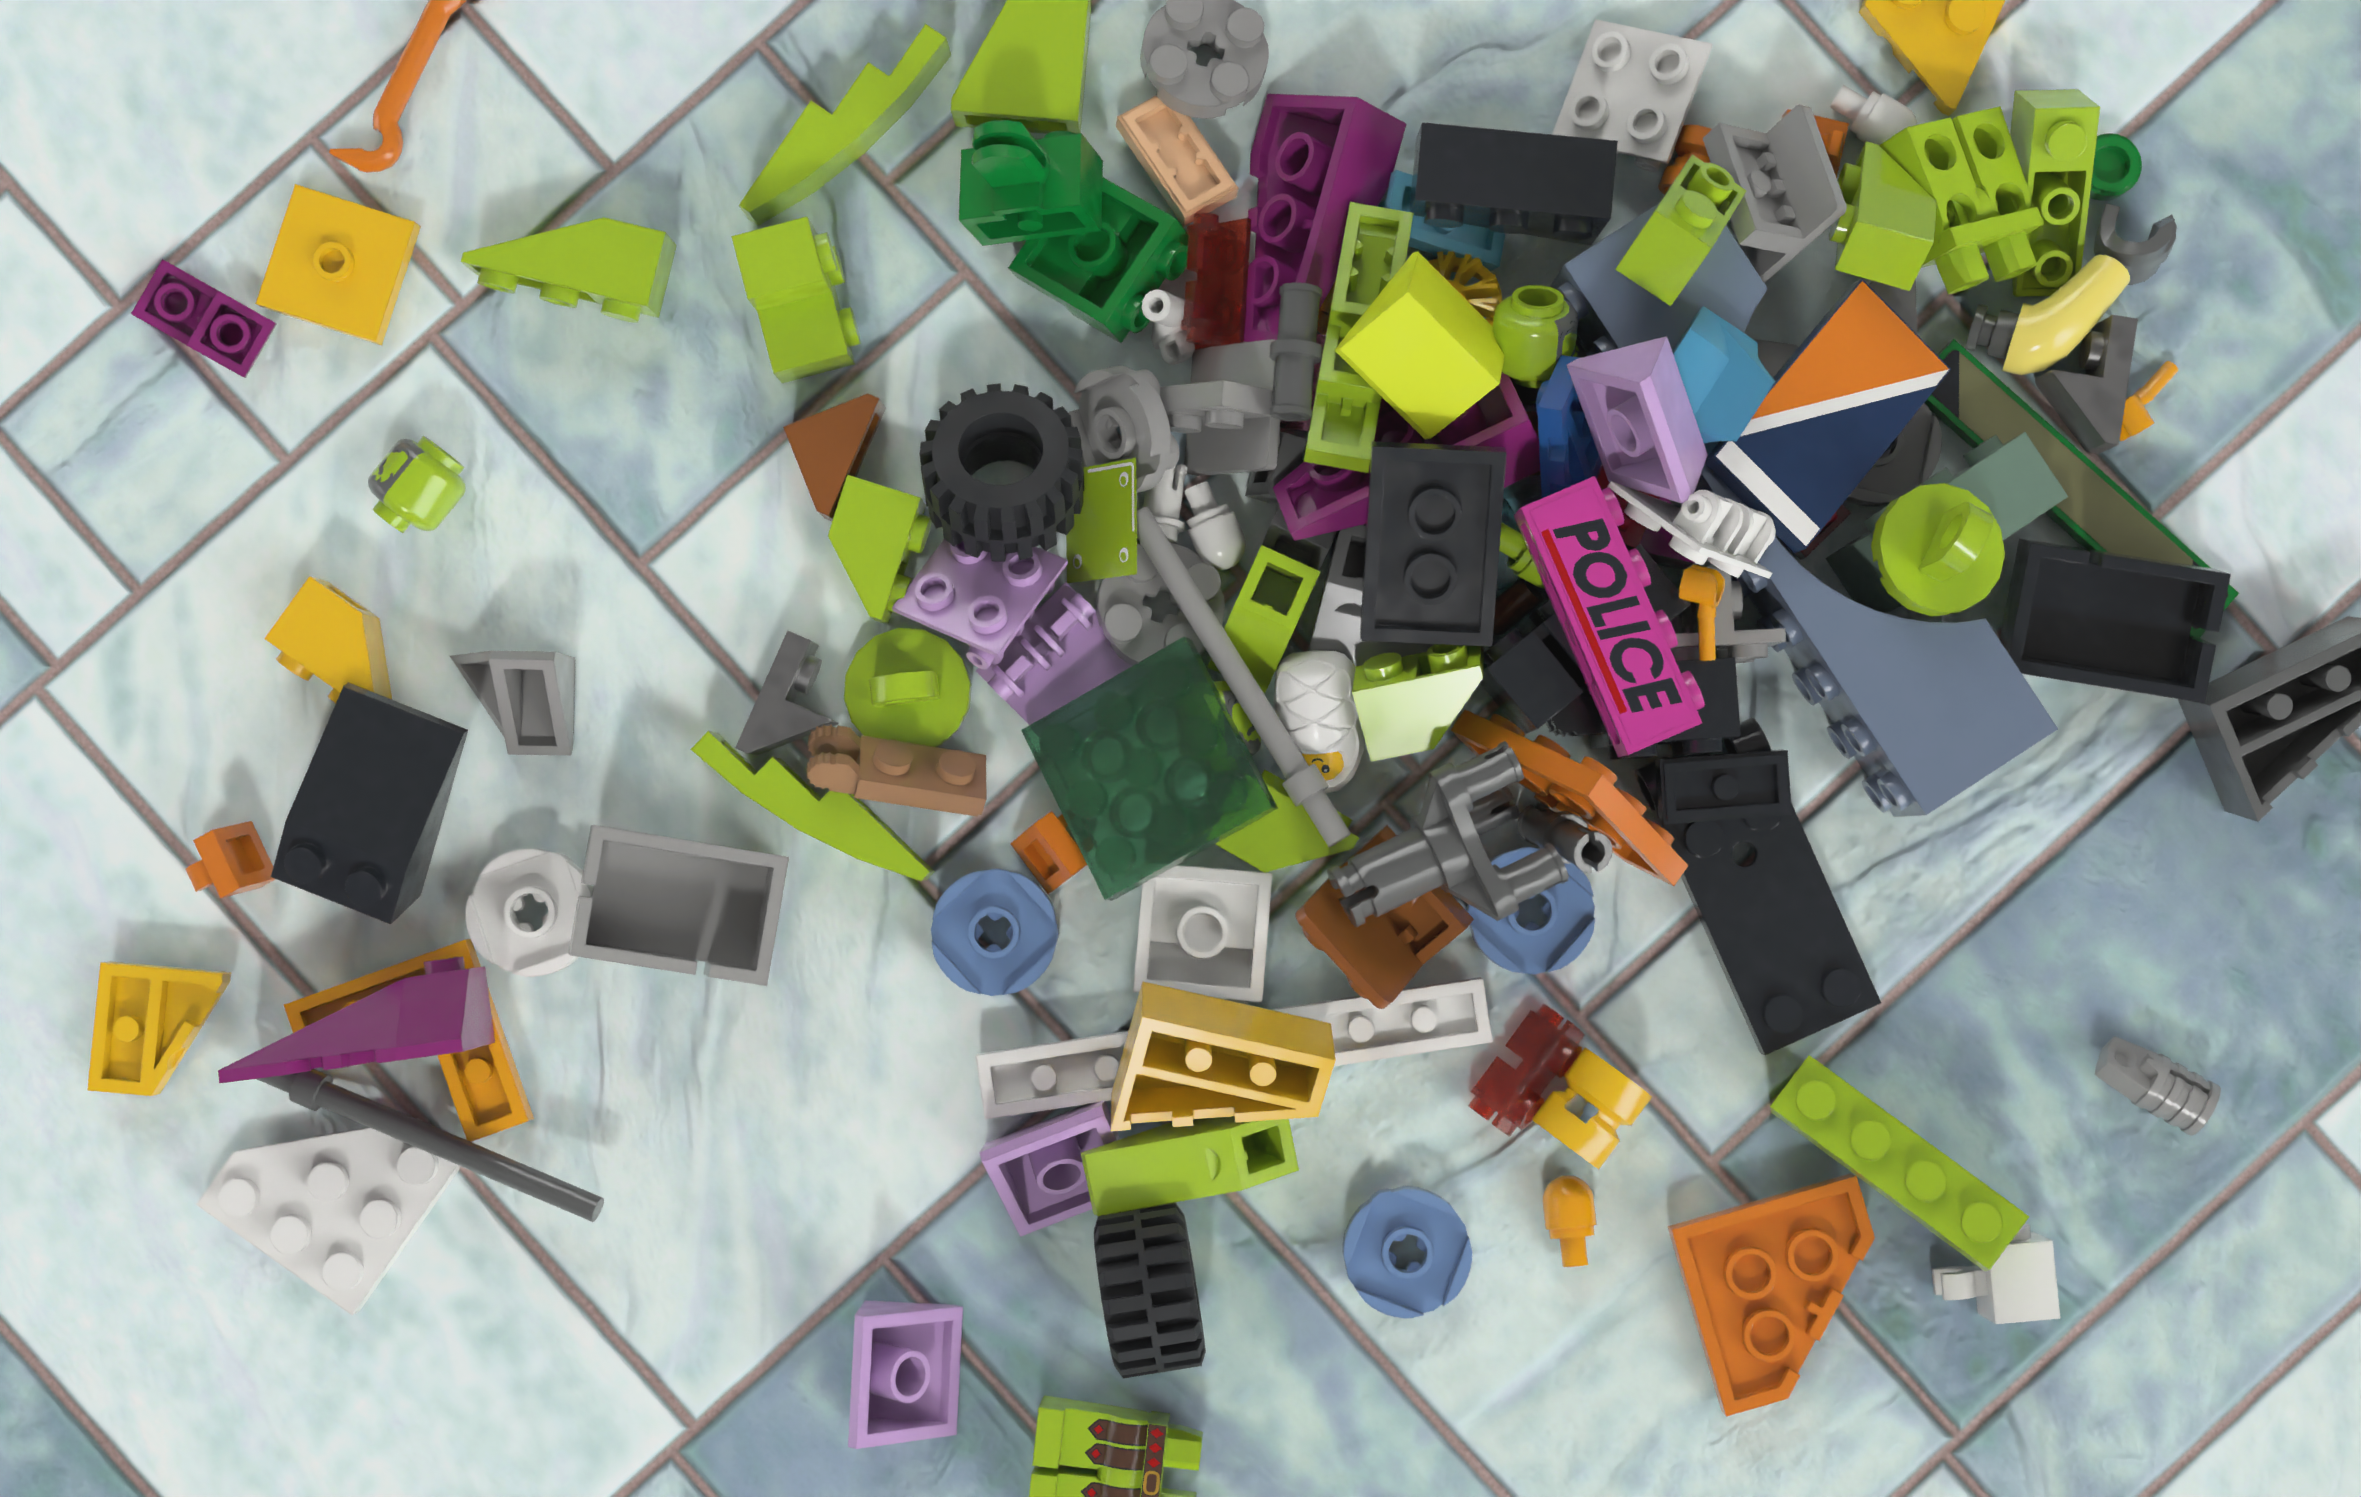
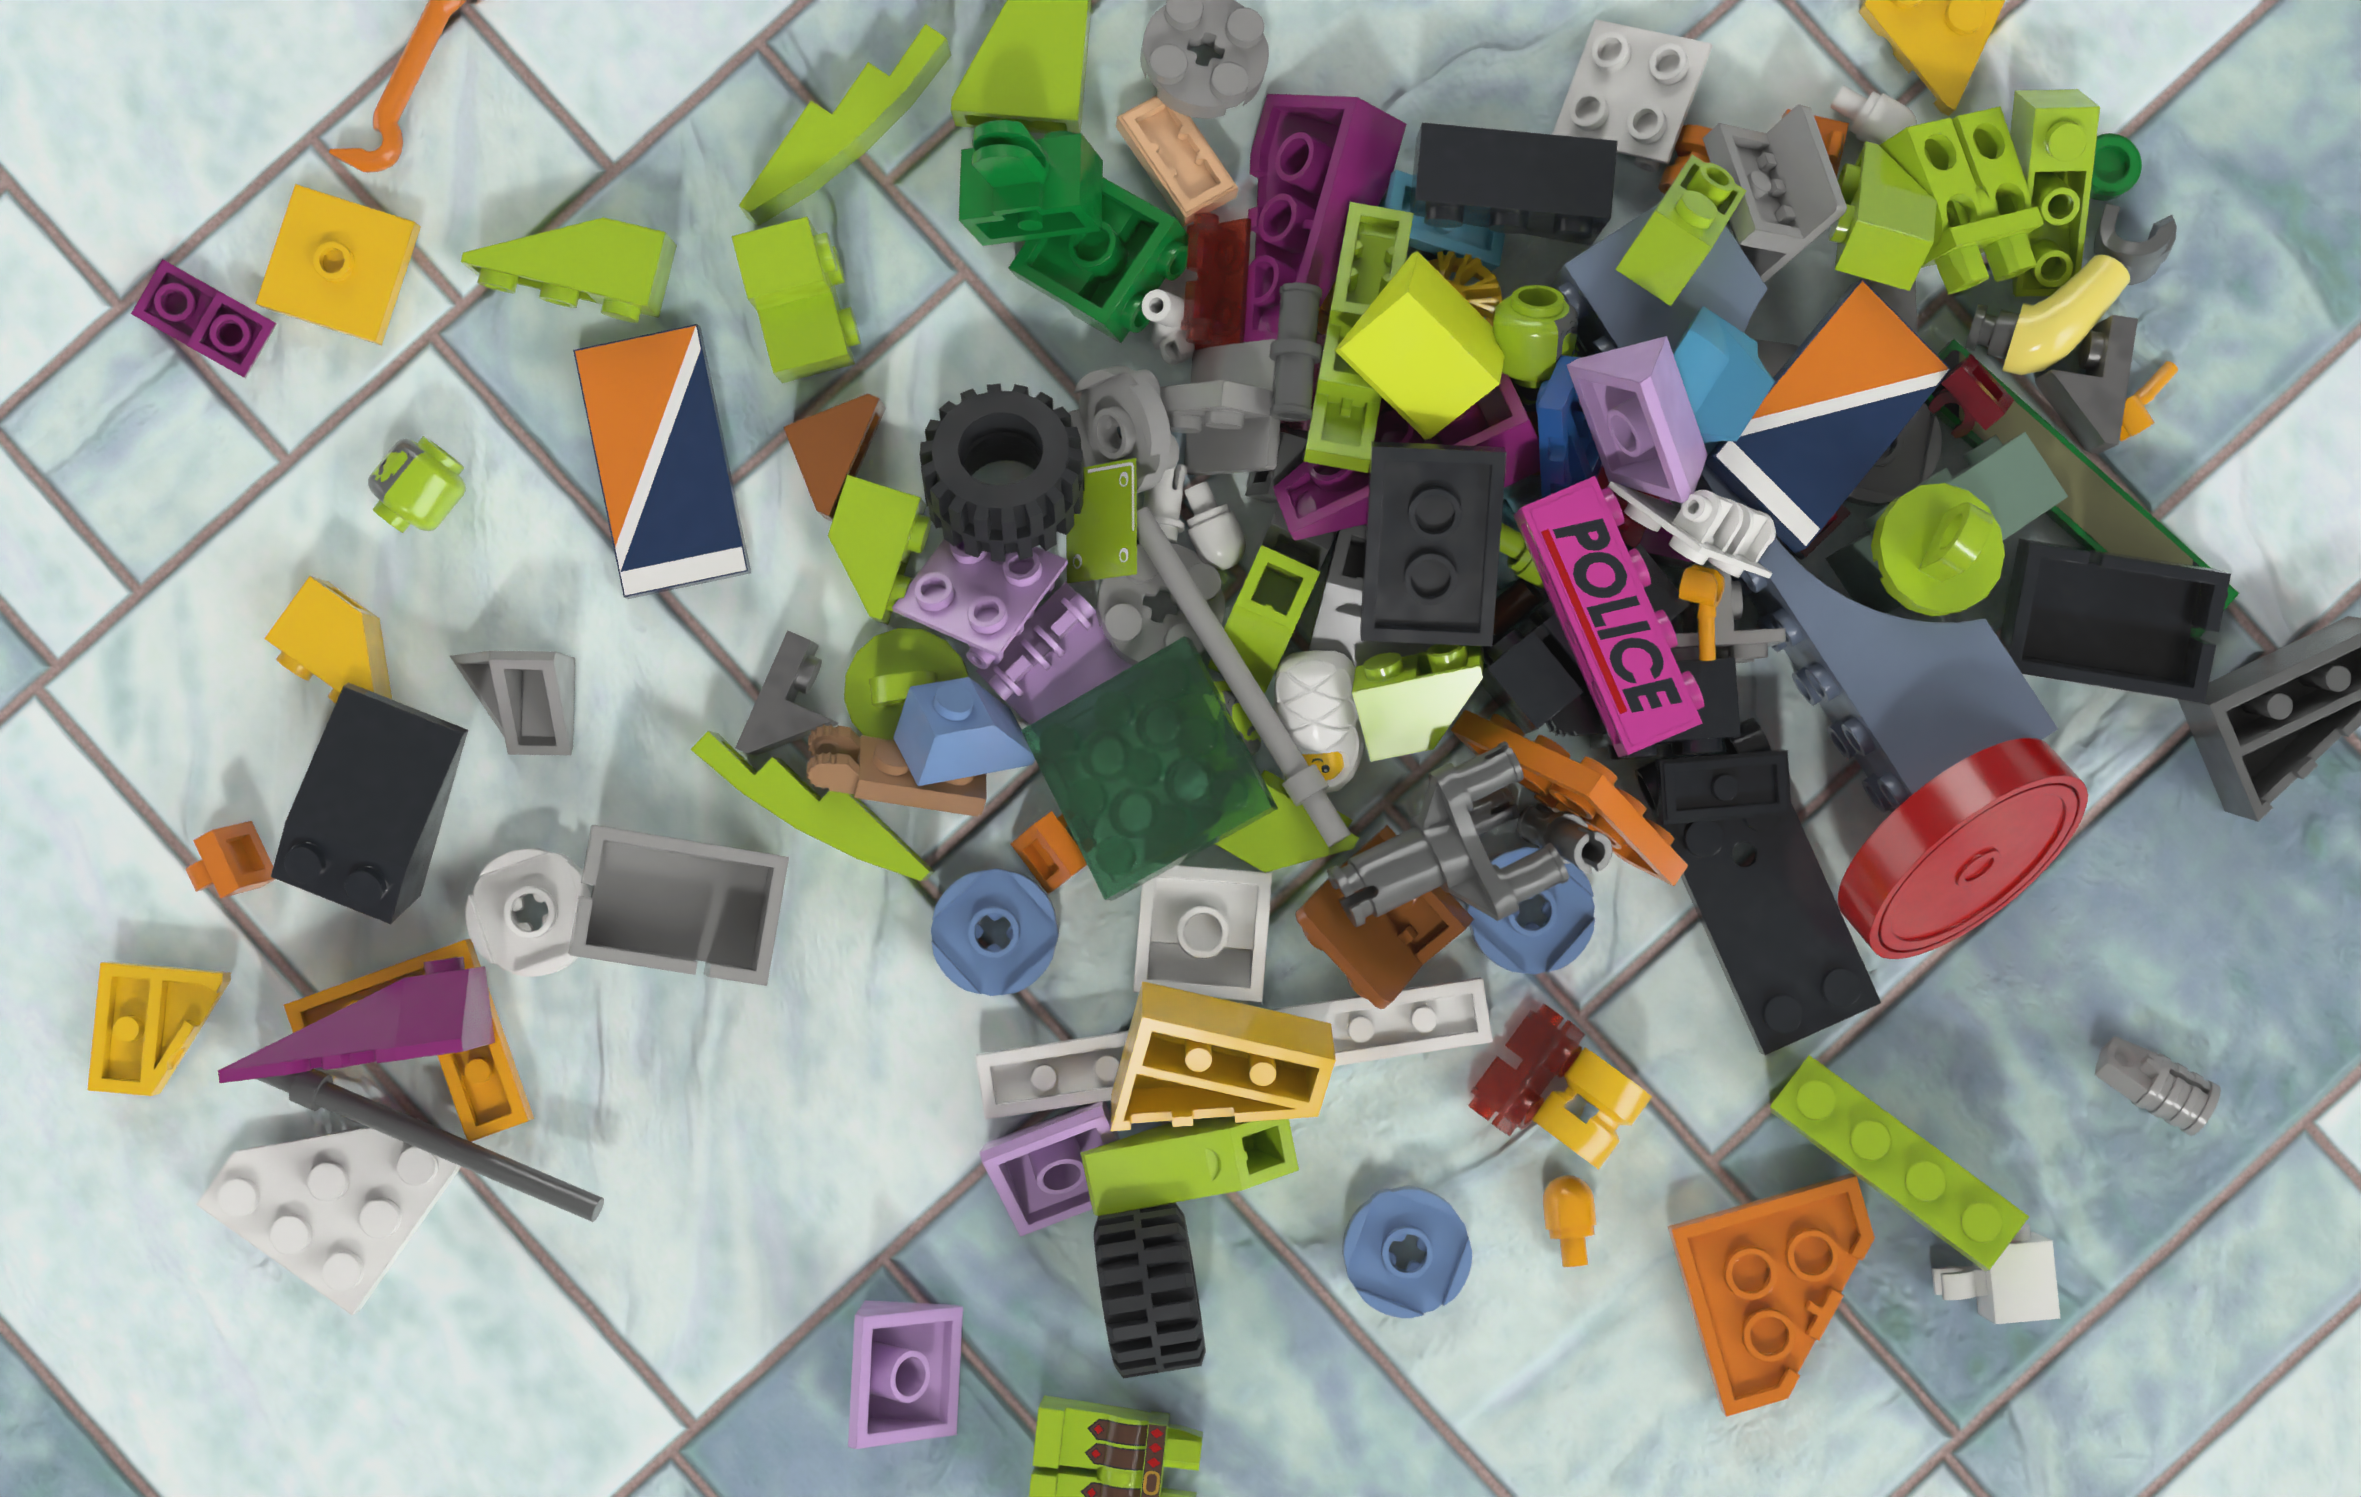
(662, 461): none -> tile
(958, 732): none -> medium blue slope
(1962, 848): none -> brick
(1976, 393): none -> dark red tile

